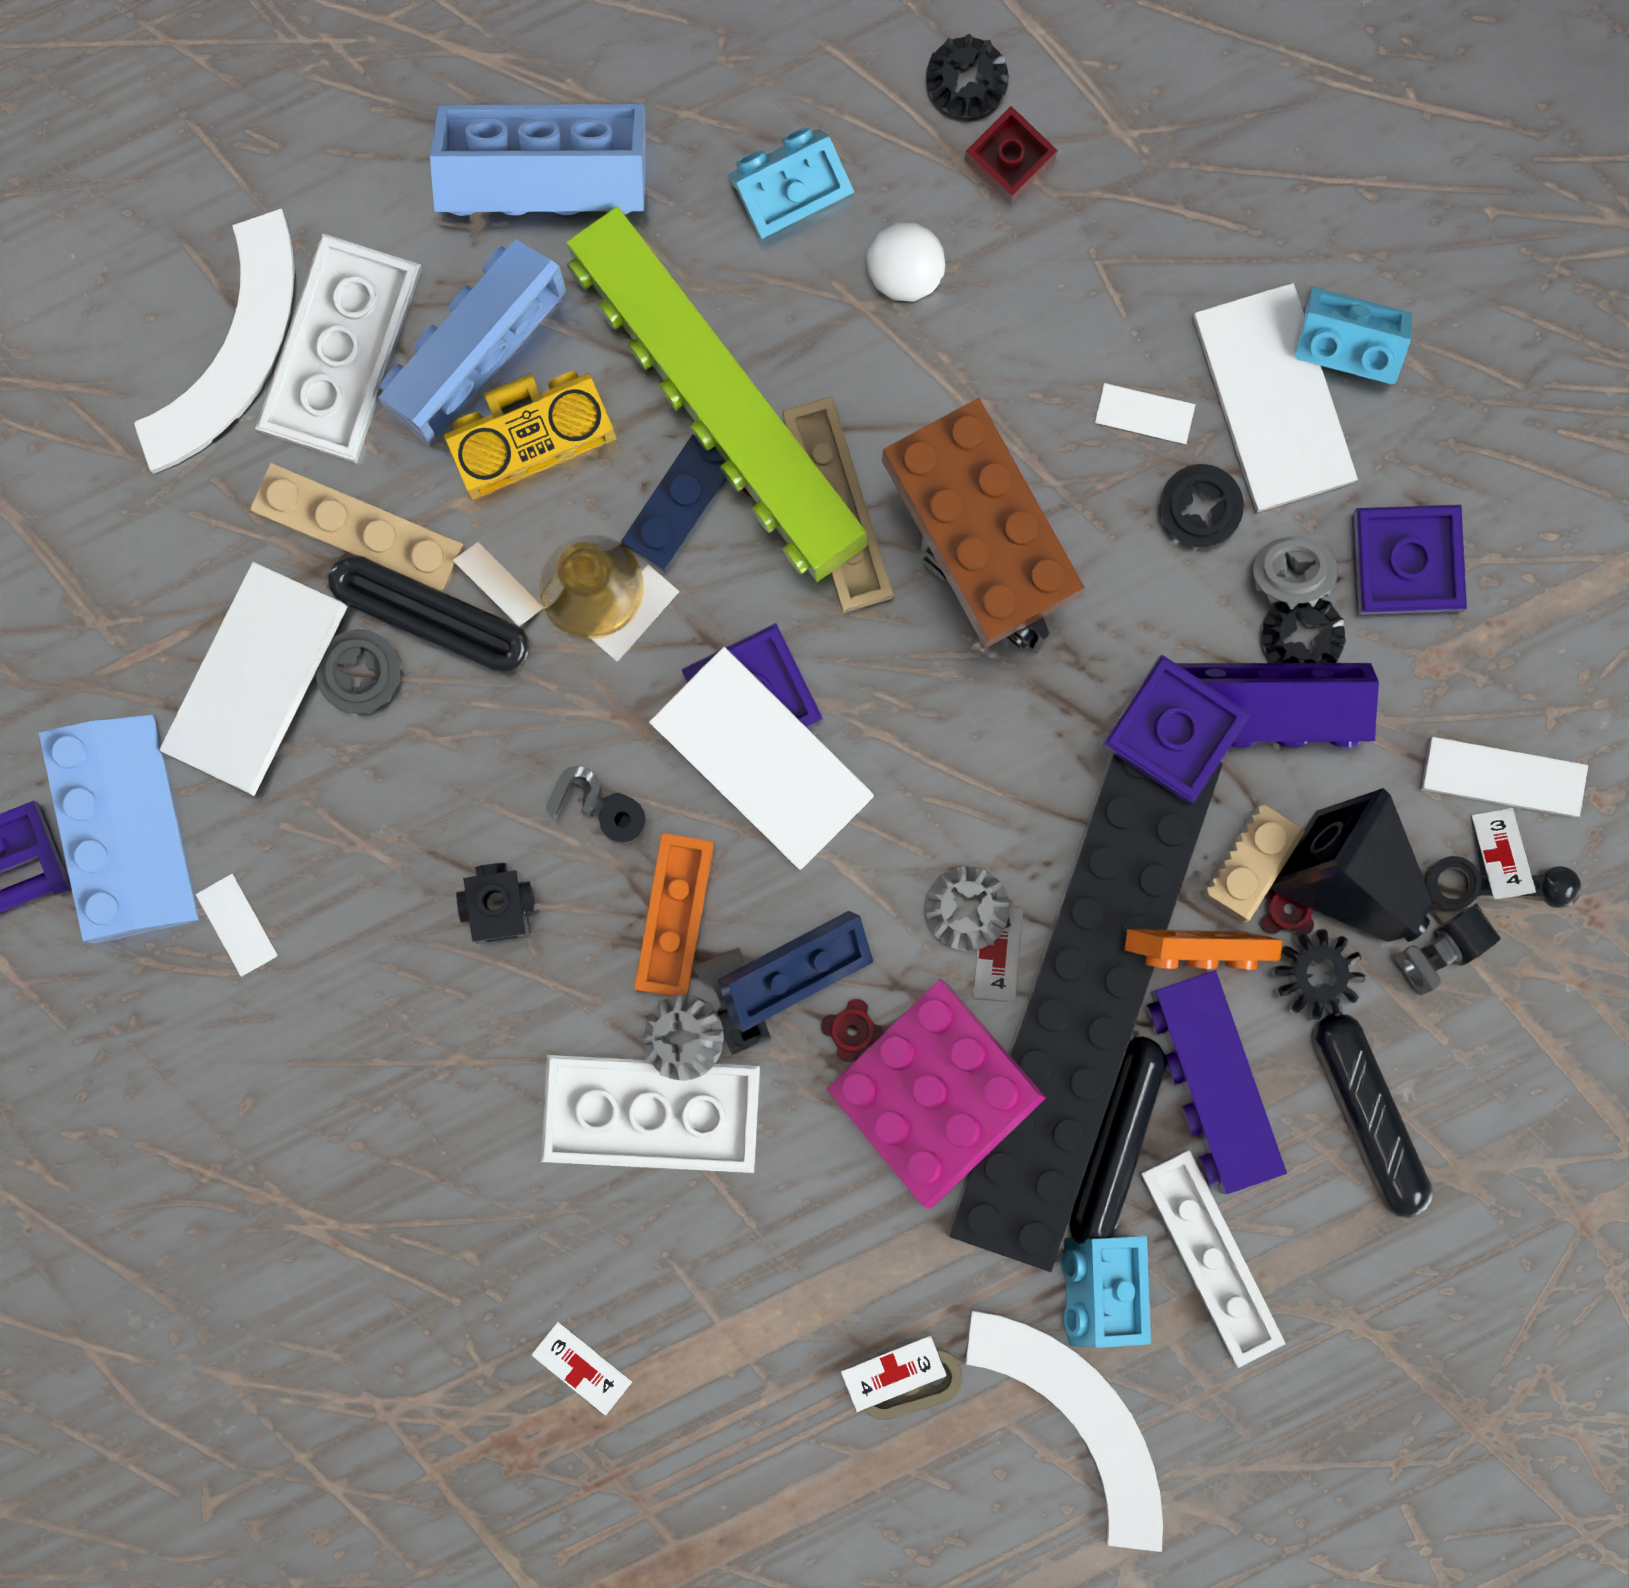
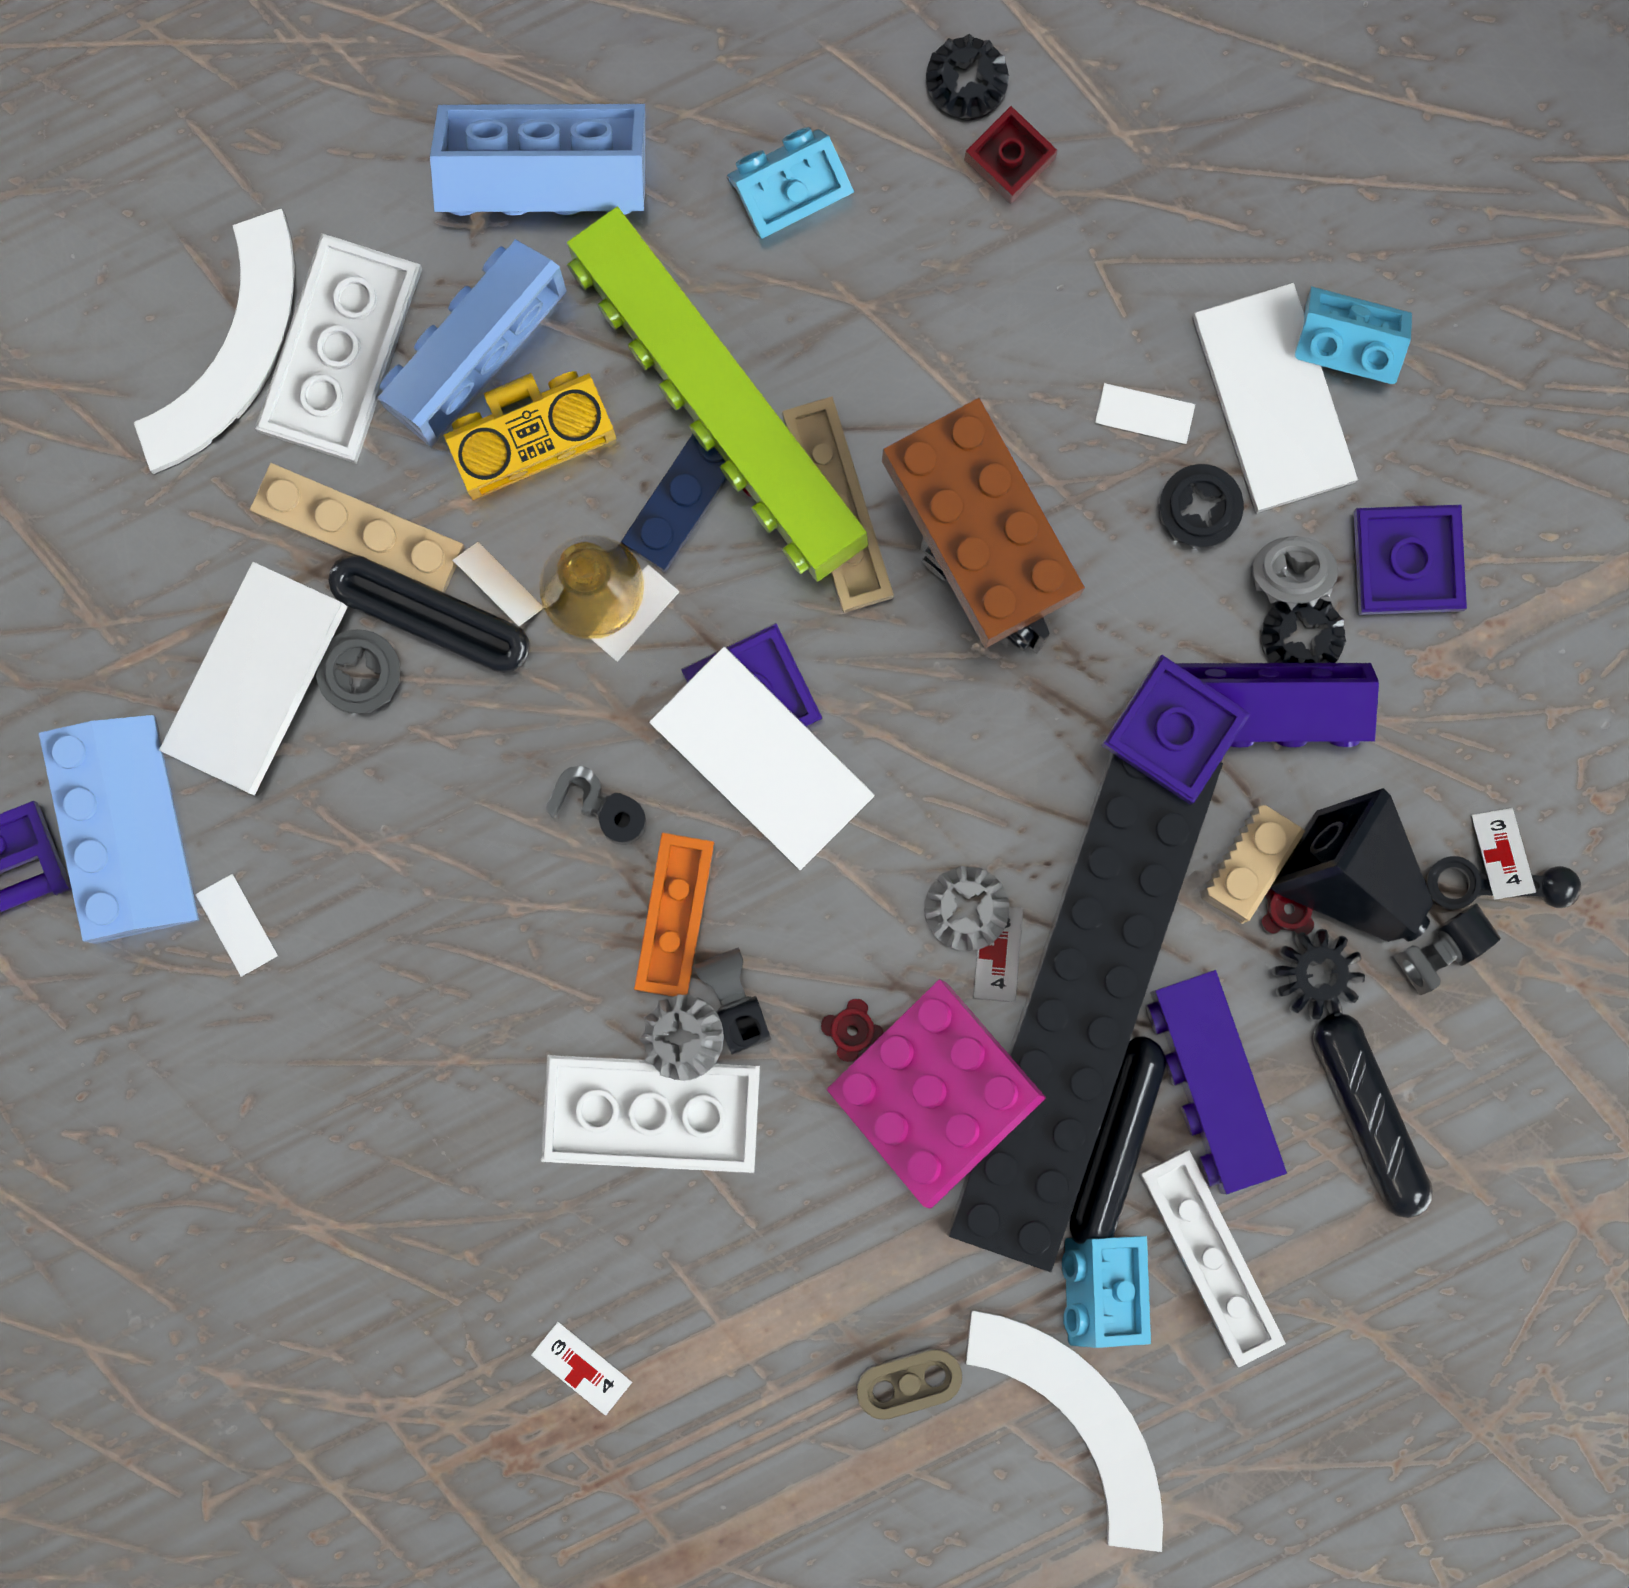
(508, 920): black brick -> none
(795, 970): dark blue plate -> none
(893, 1373): white sticker -> none
(905, 261): white hair -> none
(1202, 948): orange plate -> none
(1504, 777): white tile -> none

